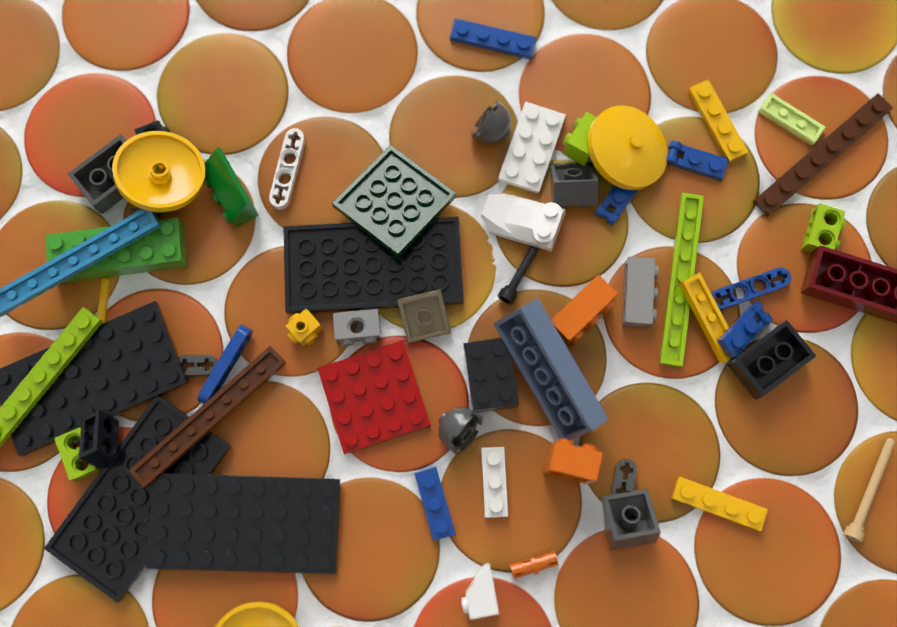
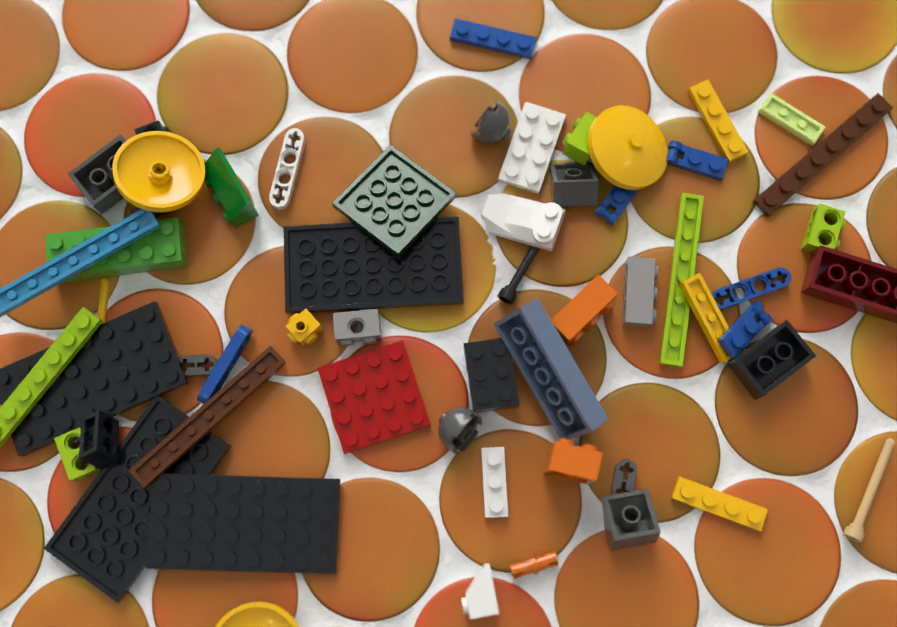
(424, 316): dark tan tile -> none
(434, 503): blue plate -> none

